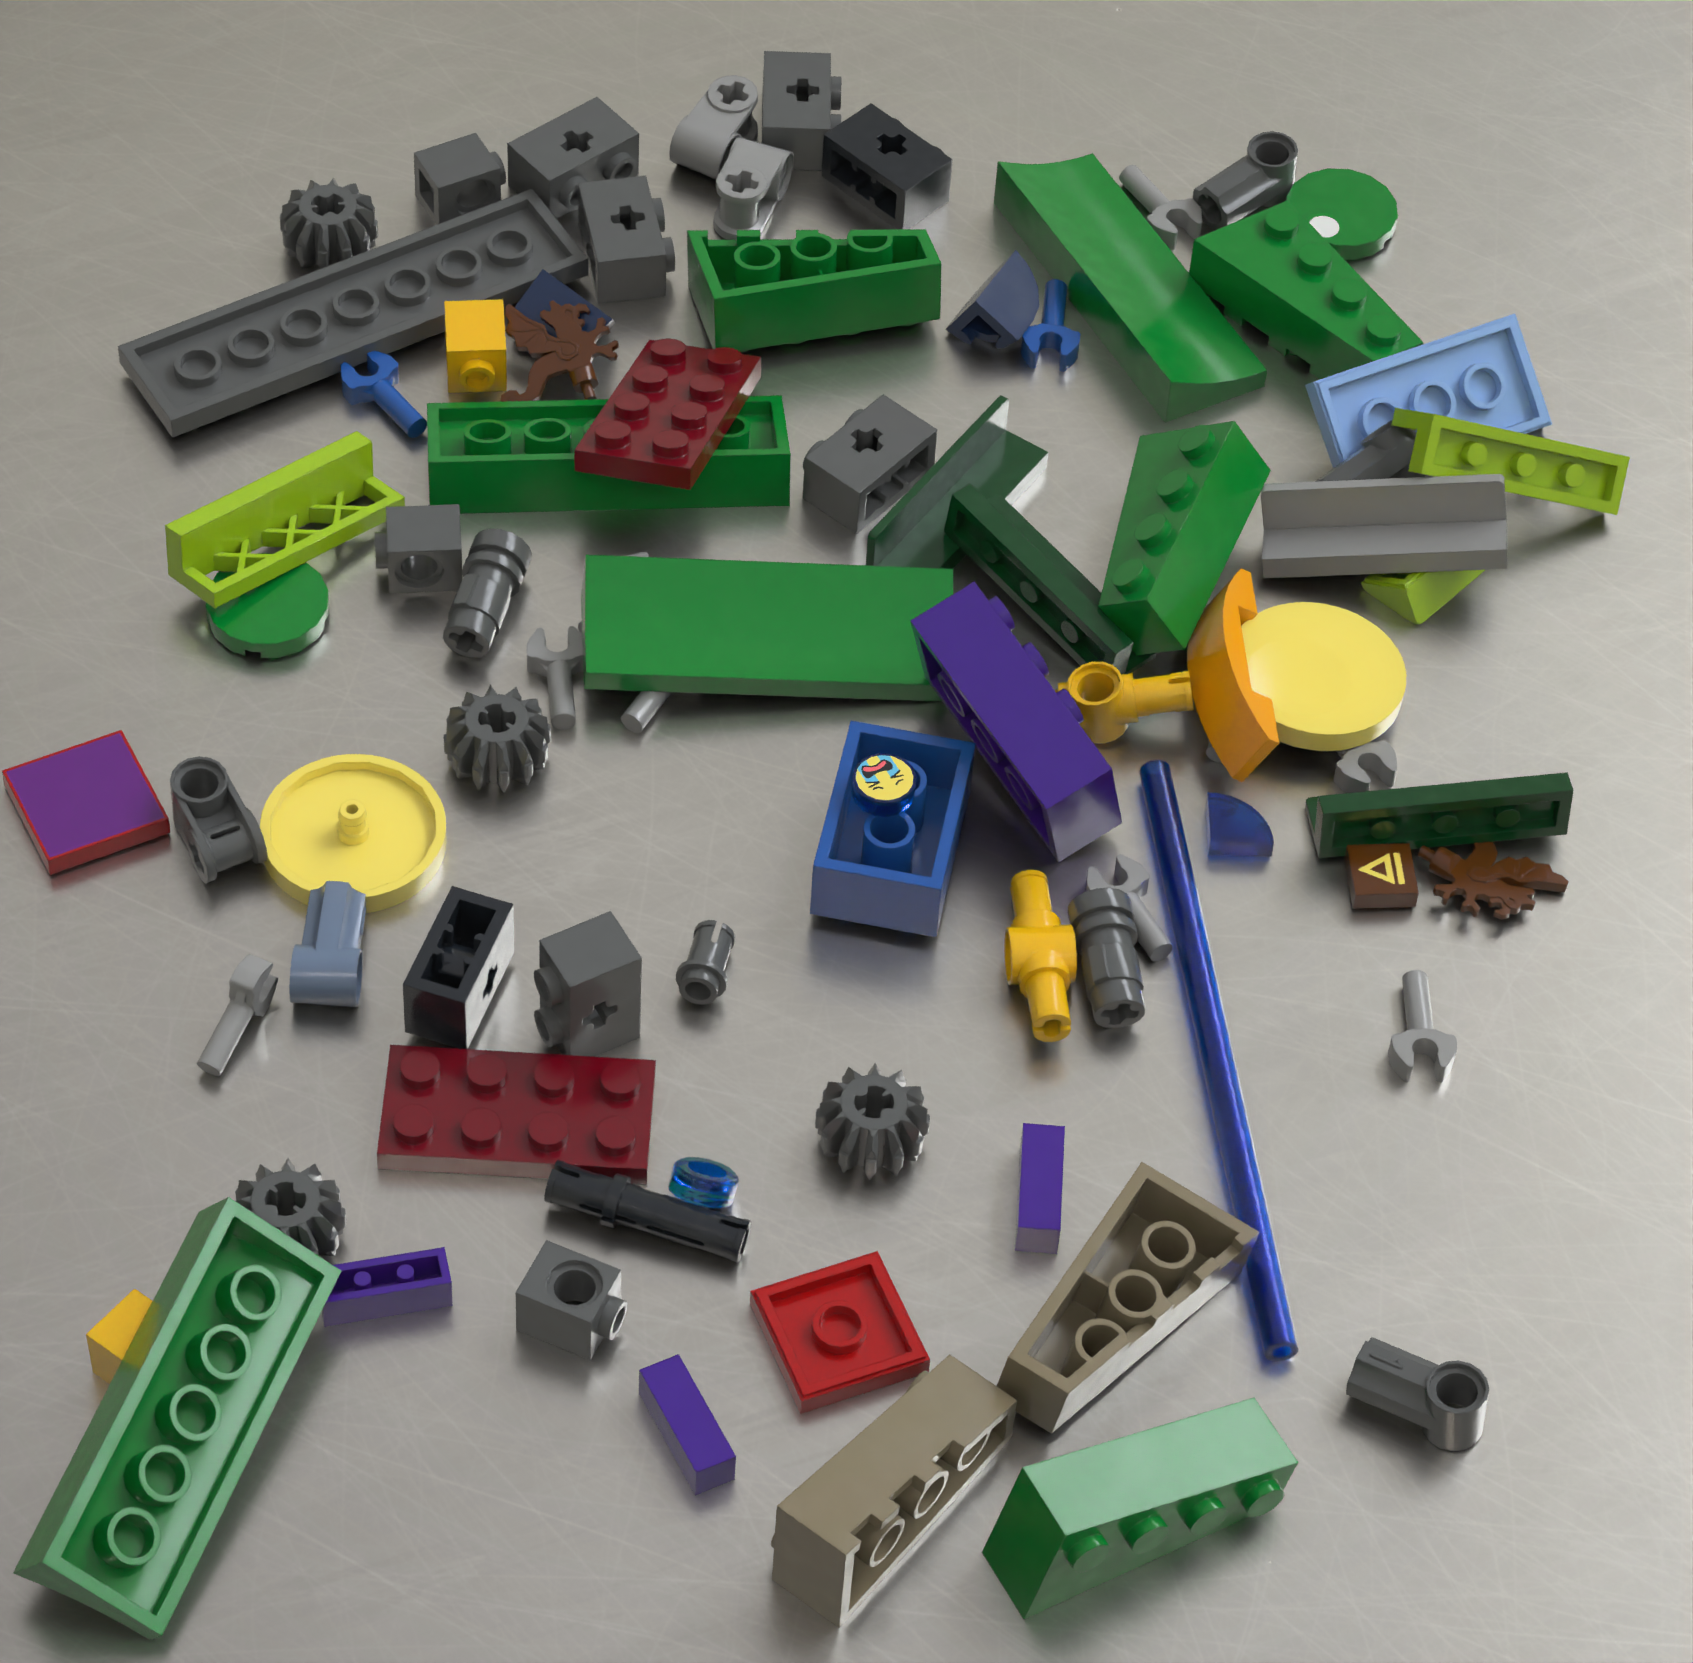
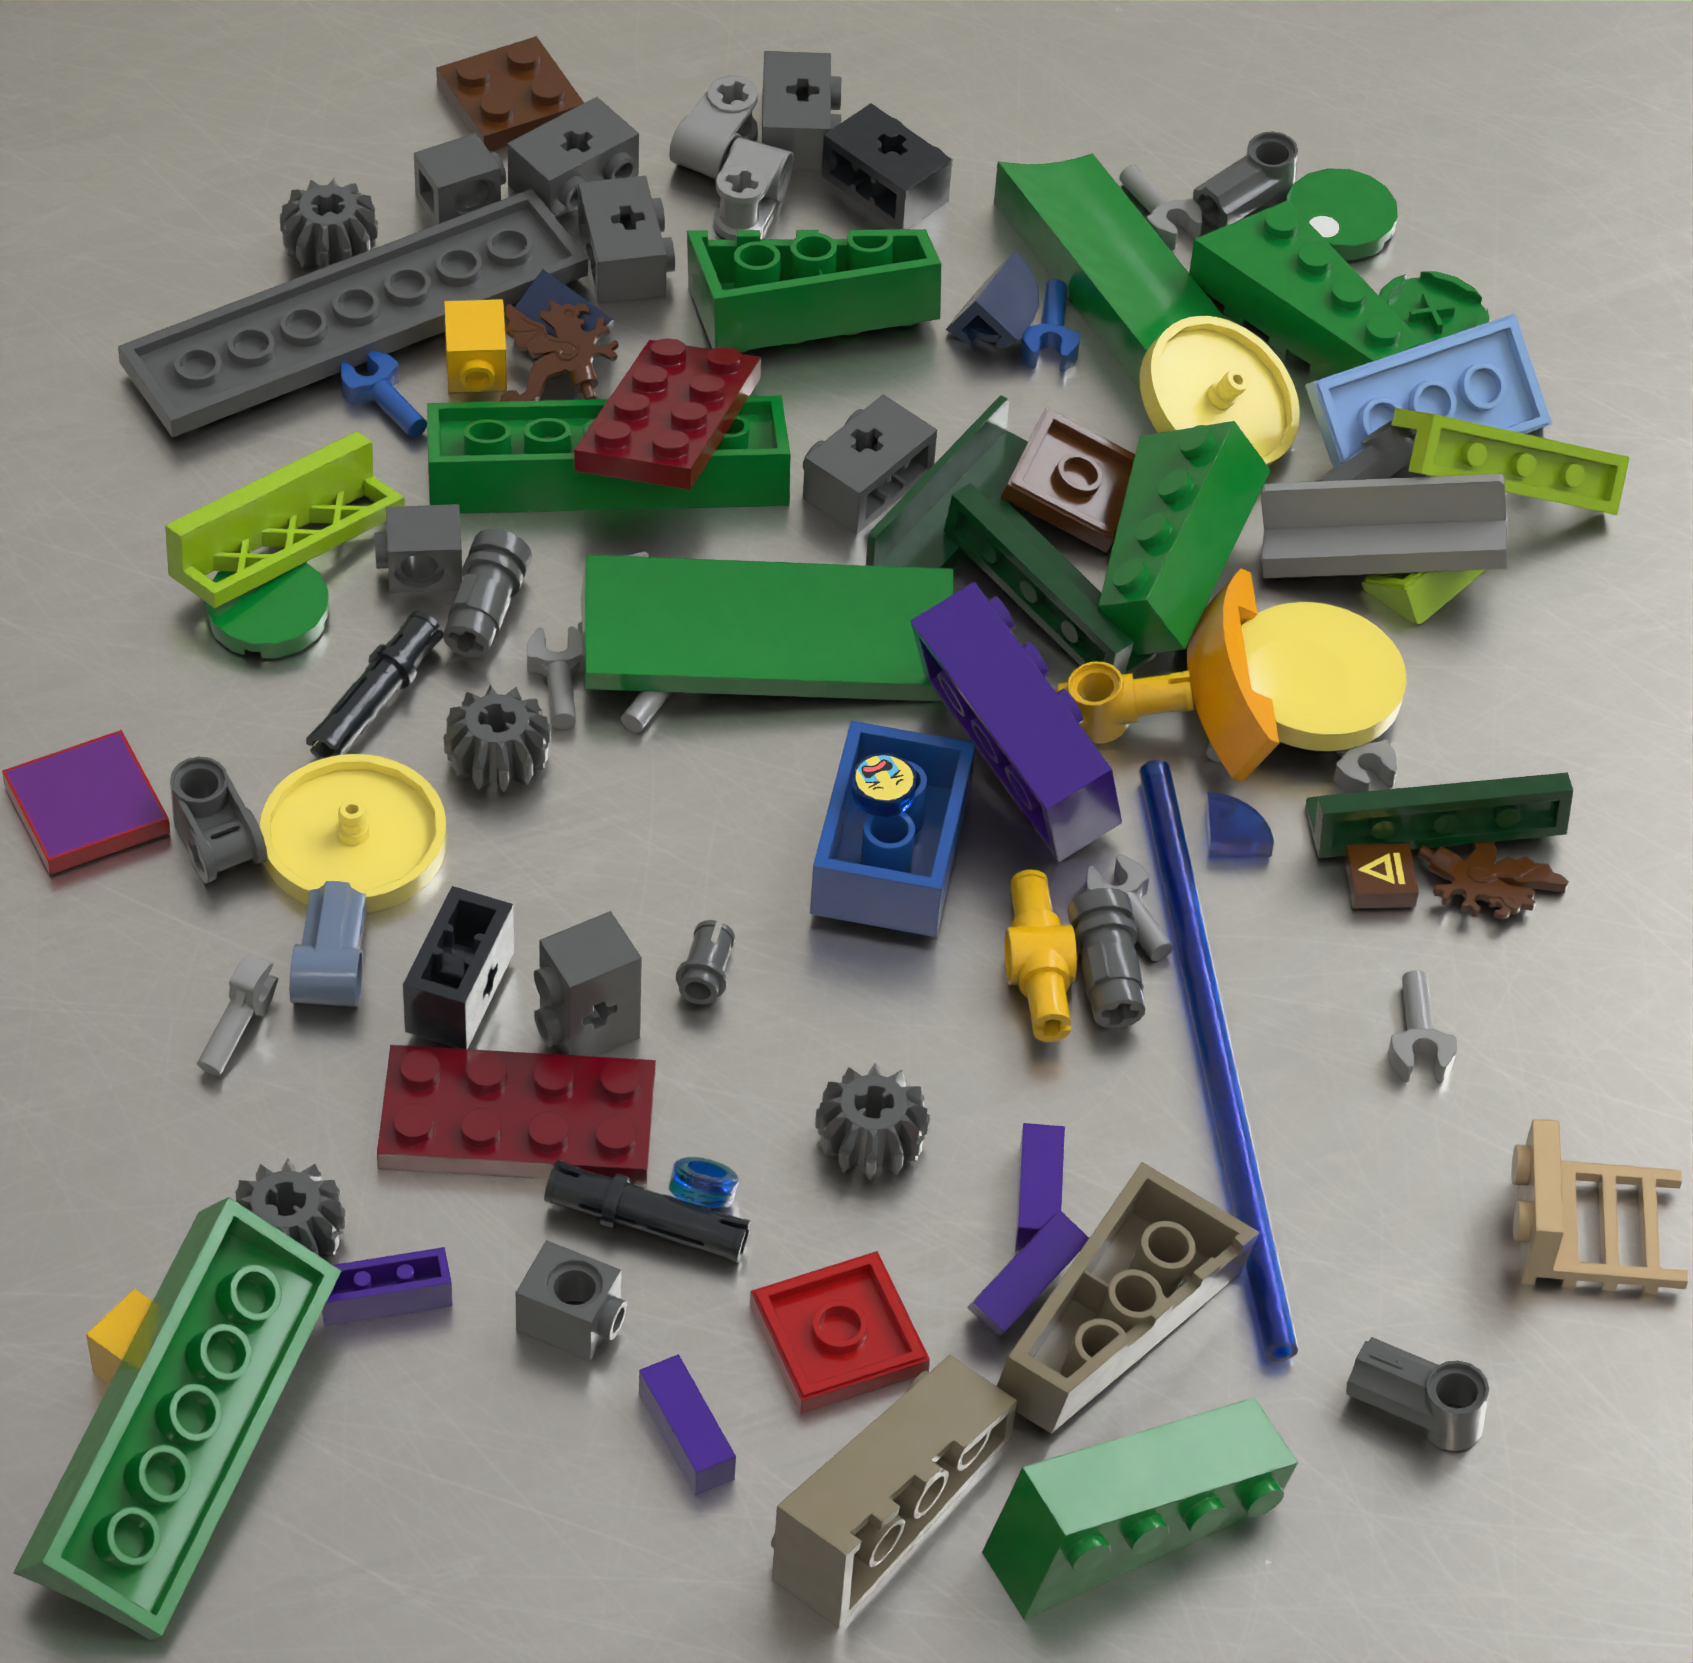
(389, 669): none -> black pin
(507, 91): none -> reddish brown plate
(1028, 1273): none -> dark purple piece
(1072, 479): none -> reddish brown plate
(1220, 373): none -> light yellow piece
(1435, 304): none -> green tile
(1548, 1220): none -> tan plate

